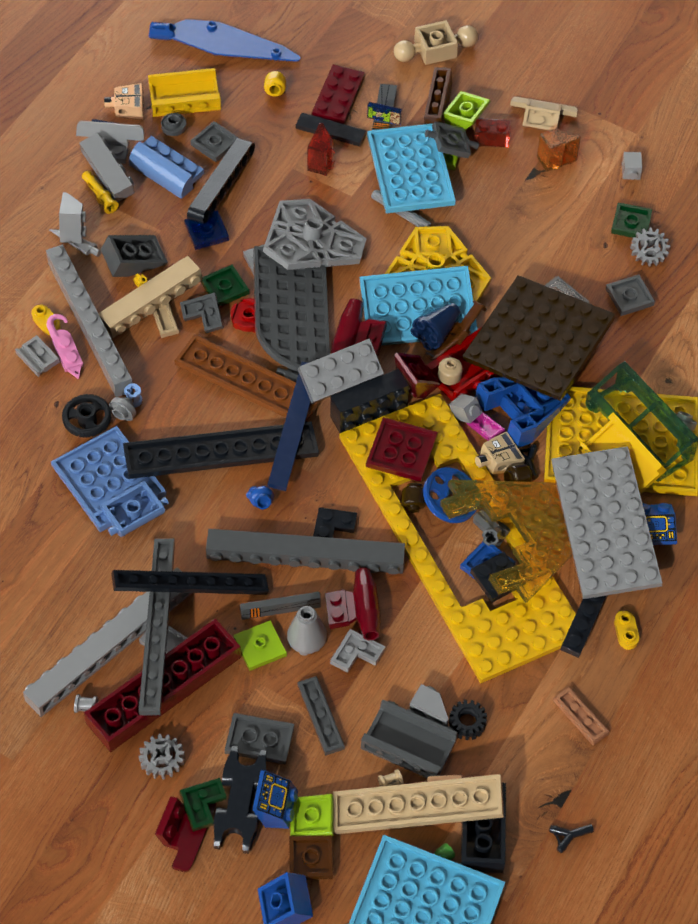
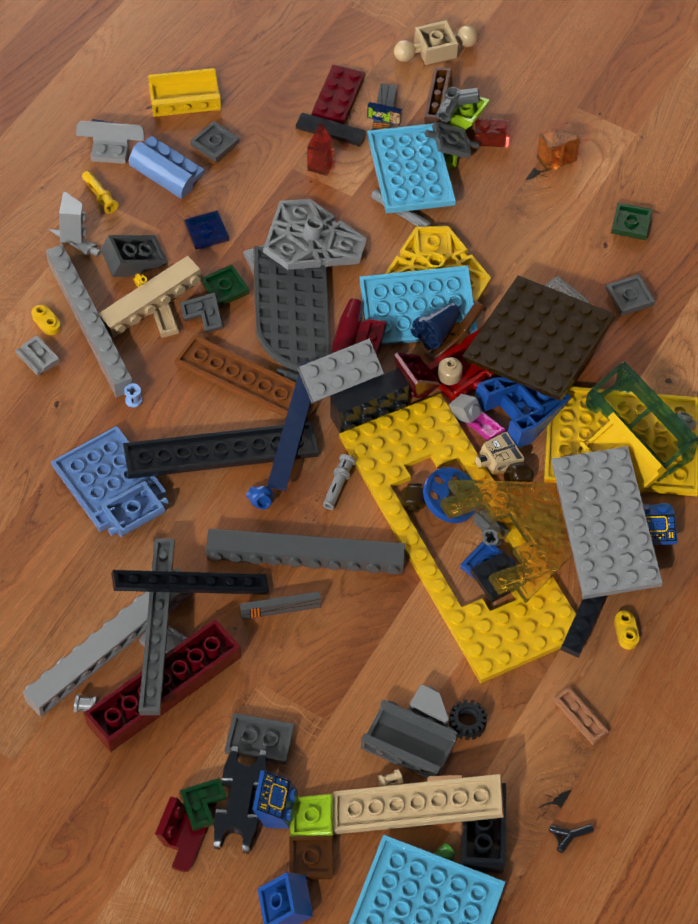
(65, 346): bright pink plate -> none
(86, 422): black wheel -> none
(106, 167): light grey brick -> none
(122, 408): light grey plate -> none
(127, 101): light nougat torso -> none
(161, 765): light grey gear -> none
(173, 124): dark grey plate -> none
(220, 181): beam -> none
(221, 40): wing -> none
(238, 316): red plate -> none
(260, 645): lime plate -> none
(275, 83): yellow head -> none
(306, 632): light grey cone -> none
(320, 715): dark grey tile -> none
(334, 520): black plate -> none
(341, 474): none -> light grey pin
(356, 646): light grey plate -> none
(359, 605): dark red plate -> none
(401, 449): dark red plate -> none
(454, 100): none -> dark grey piece
(529, 458): black piece -> none
(542, 114): tan plate -> none
(632, 165): light grey brick -> none
(651, 254): light grey gear -> none

